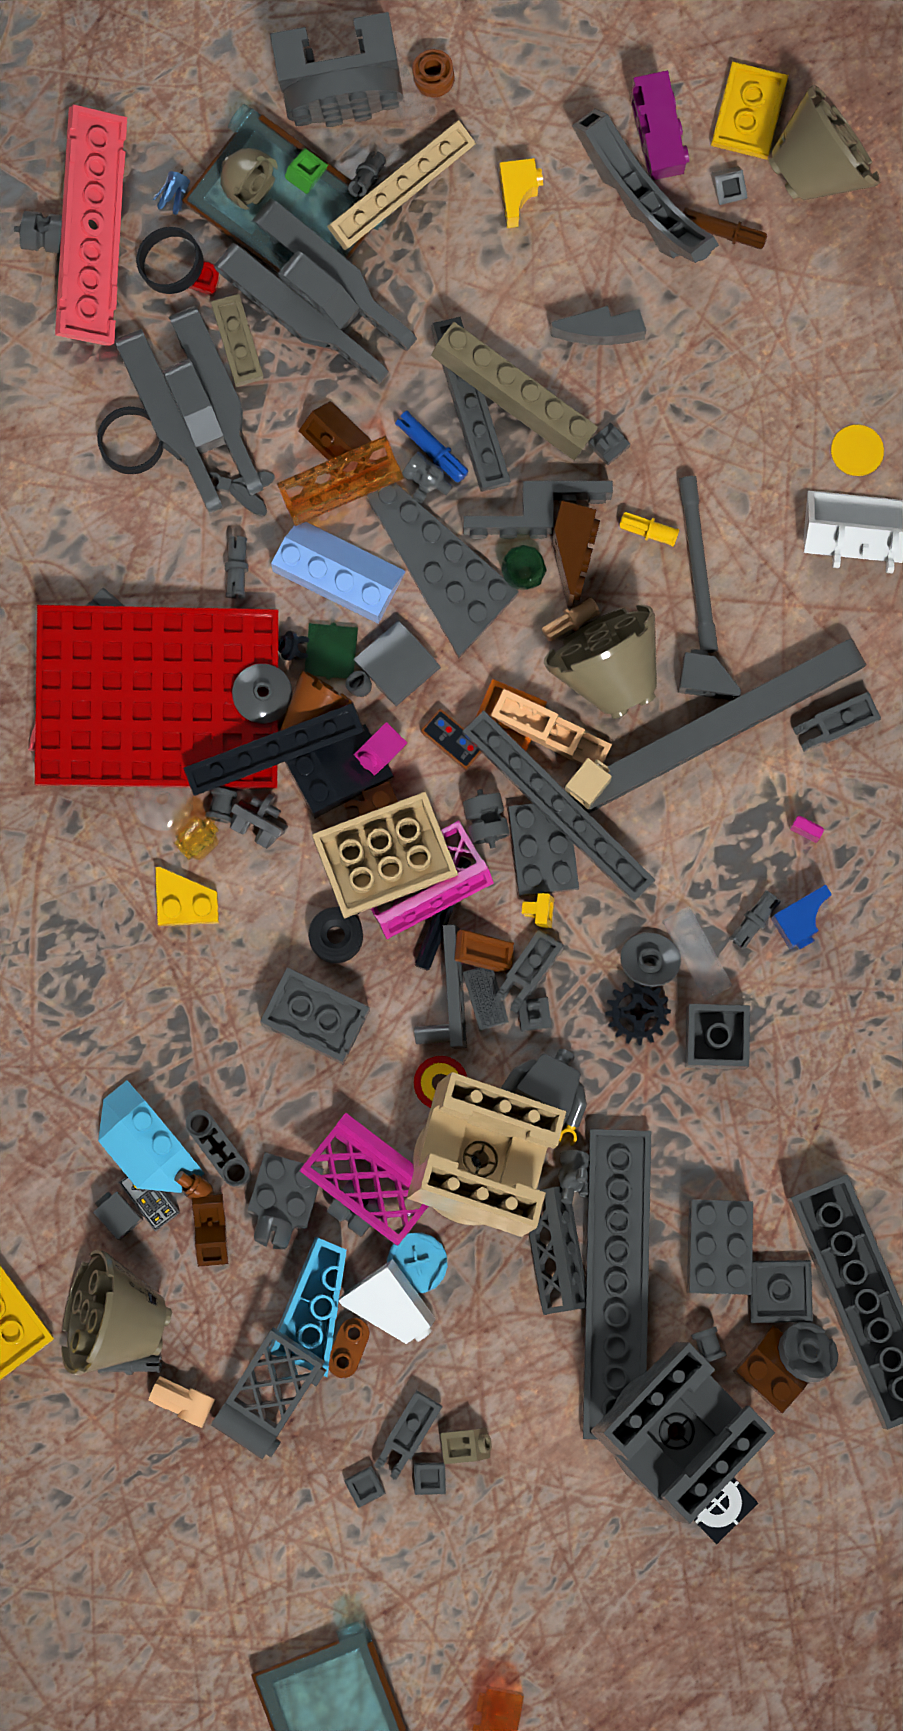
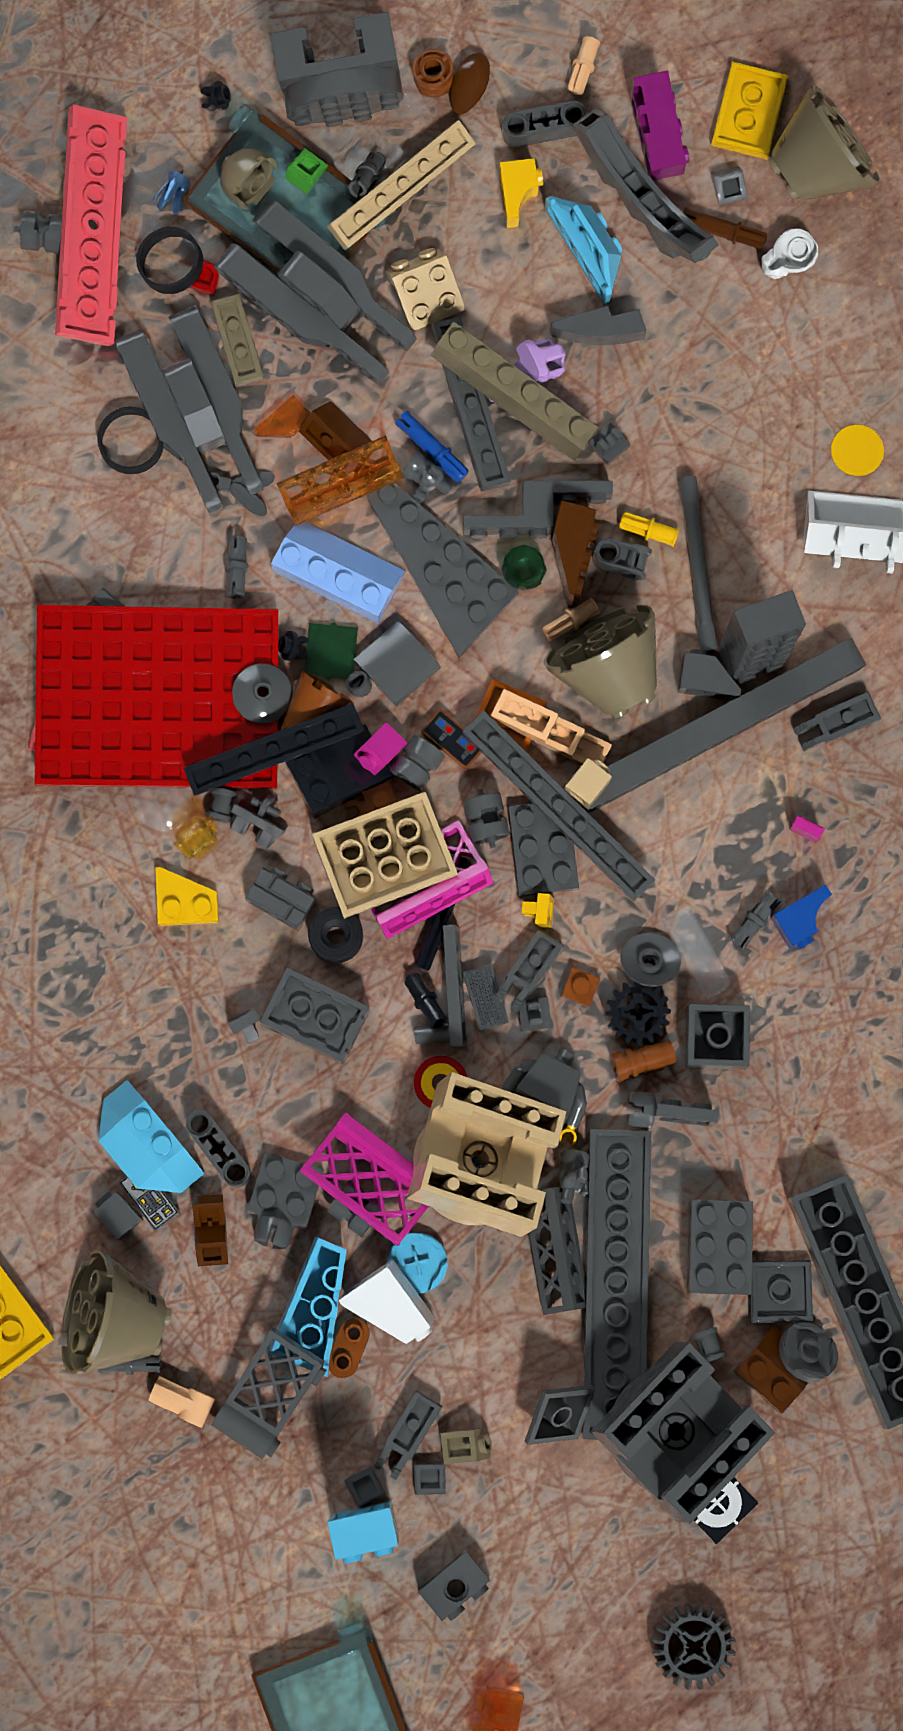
(193, 1185): dark orange cylinder -> none
(219, 95): none -> black plate
(245, 1023): none -> dark grey tile
(281, 898): none -> dark grey brick
(284, 421): none -> clear orange tile
(363, 1532): none -> medium azure brick
(417, 763): none -> dark grey wheel
(425, 1000): none -> black axle
(426, 288): none -> tan bracket
(460, 1568): none -> dark grey brick
(469, 83): none -> reddish brown arm
(484, 951): dark orange tile -> none
(534, 360): none -> lavender piece
(540, 133): none -> dark grey beam
(560, 1414): none -> dark grey slope
(580, 987): none -> dark orange plate
(583, 65): none -> light nougat axle
(588, 242): none -> medium azure wedge
(623, 559): none -> dark grey piece
(645, 1059): none -> dark orange axle
(668, 1111): none -> dark grey plate
(683, 1657): none -> dark grey gear
(761, 637): none -> dark grey brick
(792, 253): none -> white hair

